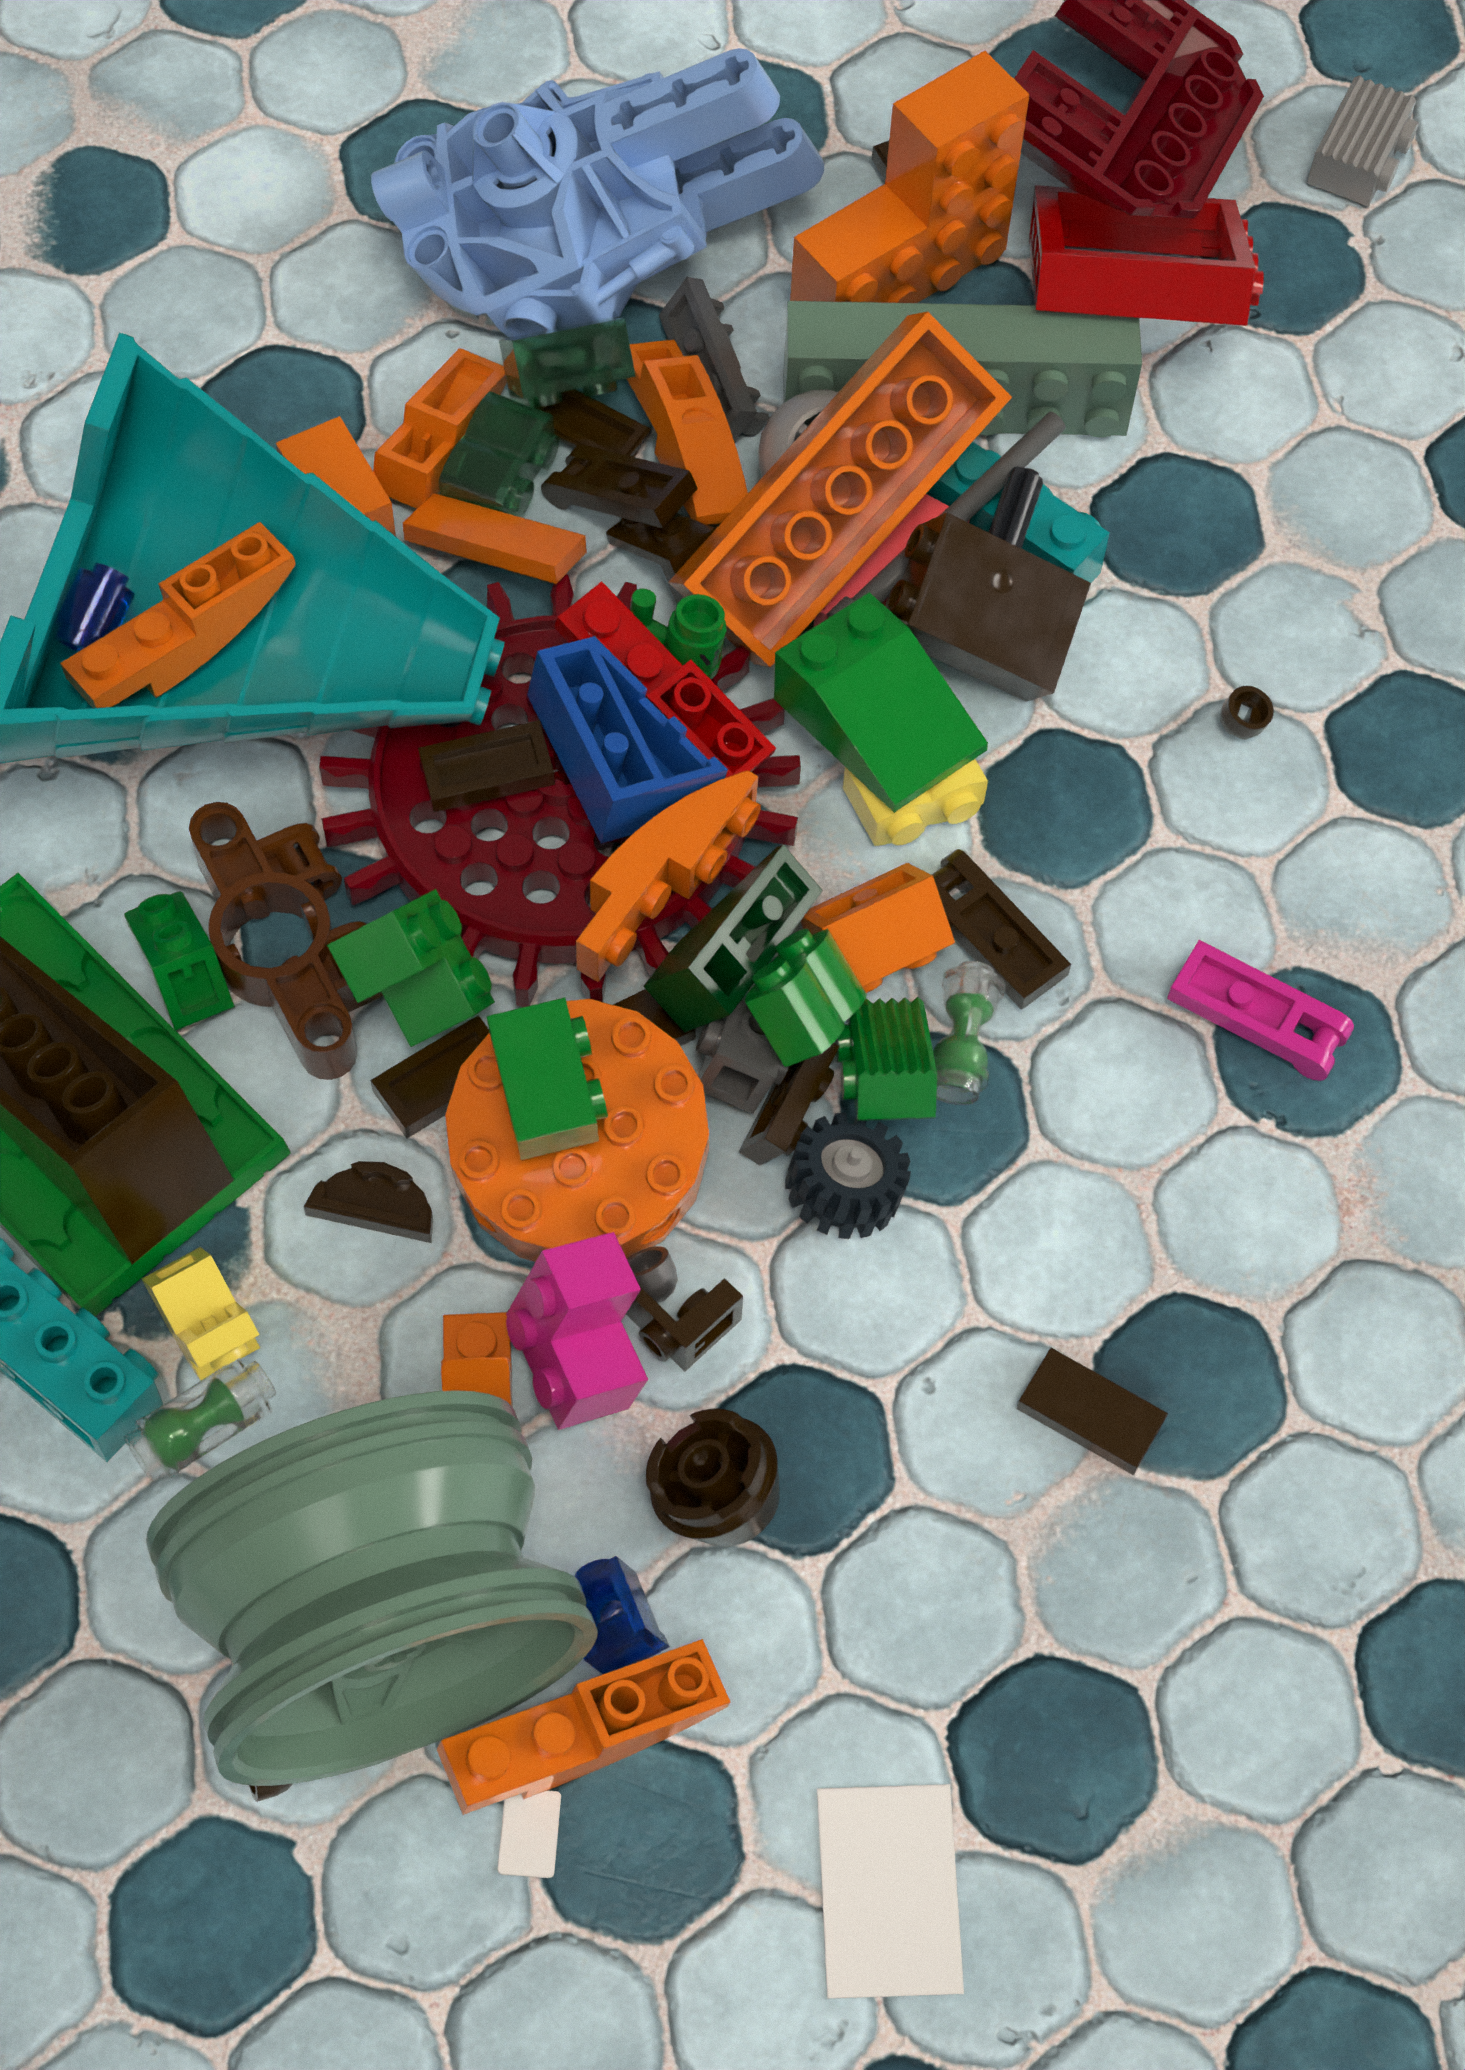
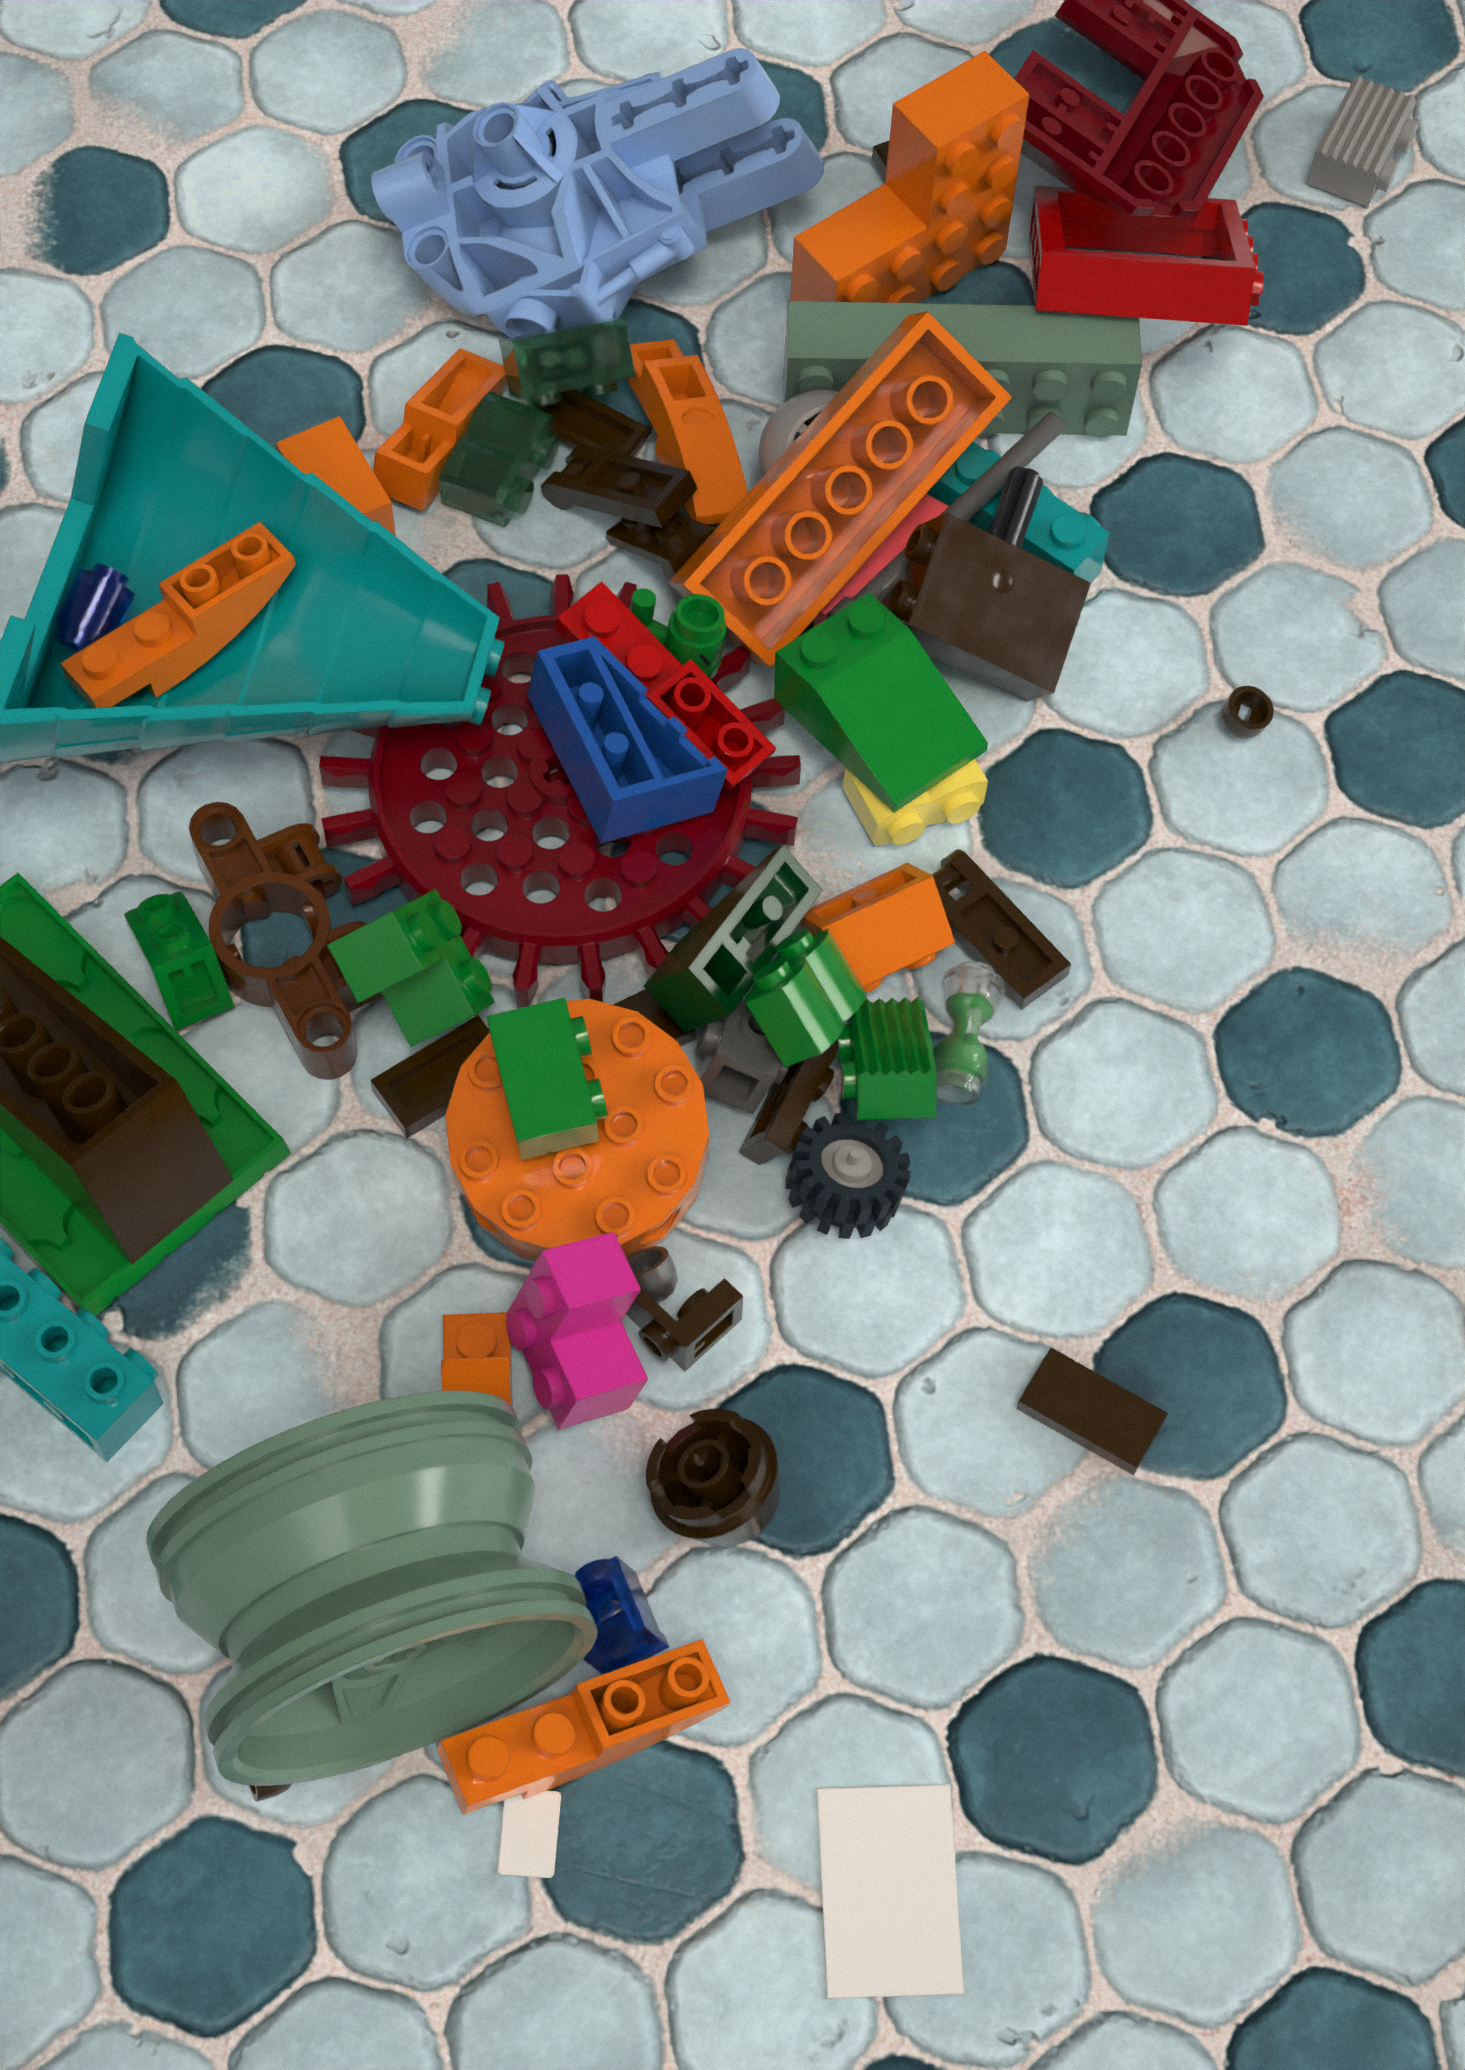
(173, 1436): clear piece -> none
(202, 1312): light yellow brick -> none
(374, 1199): dark brown tile -> none
(486, 766): dark brown tile -> none
(495, 538): orange tile -> none
(663, 855): orange slope -> none
(696, 328): dark grey plate -> none
(1261, 1009): dark pink plate -> none

